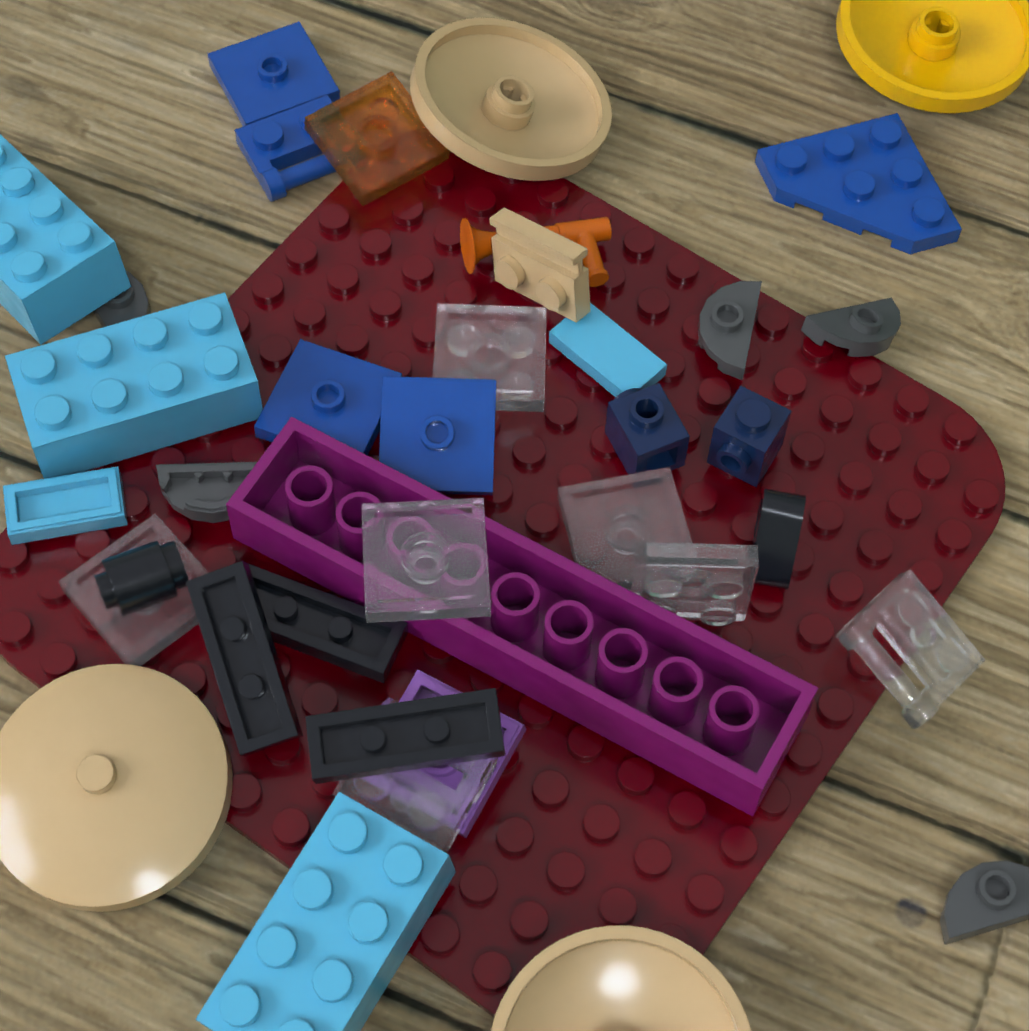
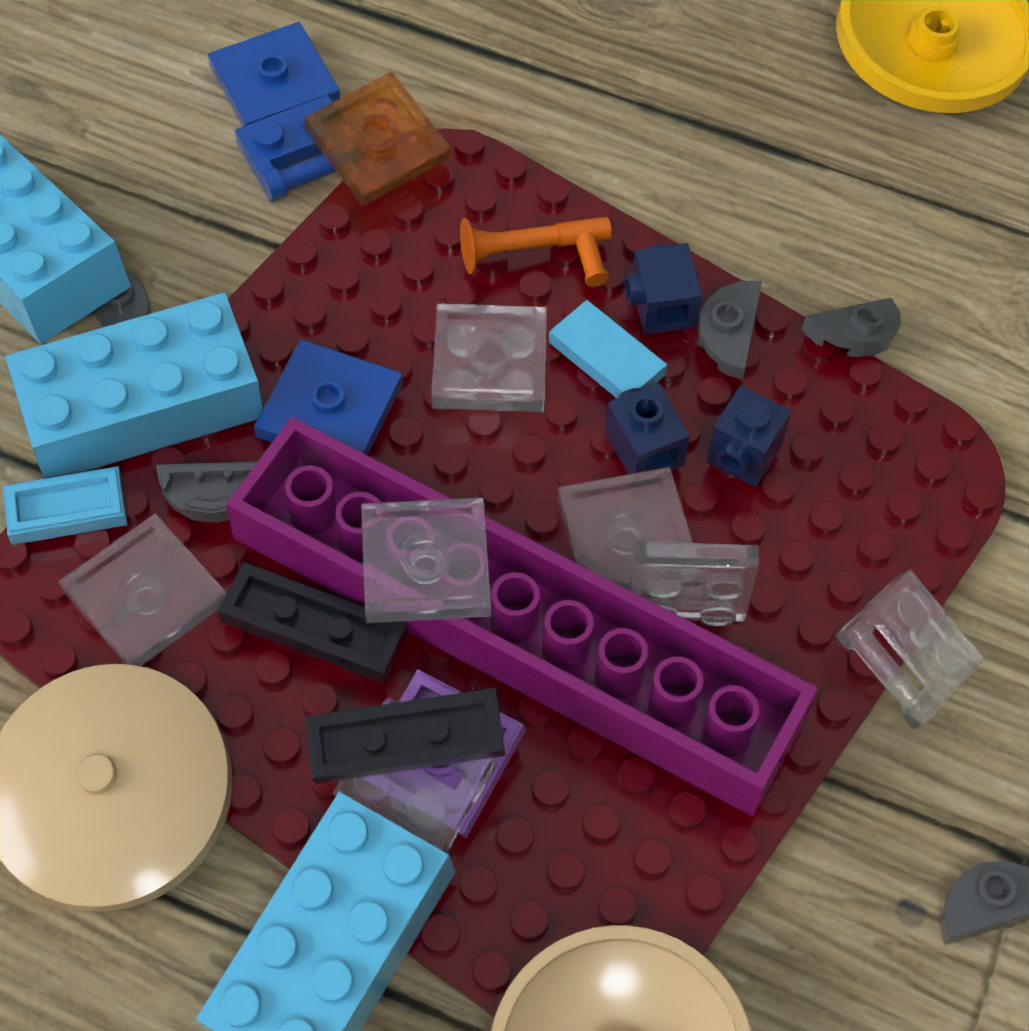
(141, 577): black brick -> none
(244, 658): black plate -> none
(440, 432): blue plate -> none
(510, 99): tan dish -> none
(540, 265): tan plate -> none
(664, 288): none -> dark blue brick
(778, 536): black piece -> none
(863, 181): blue plate -> none

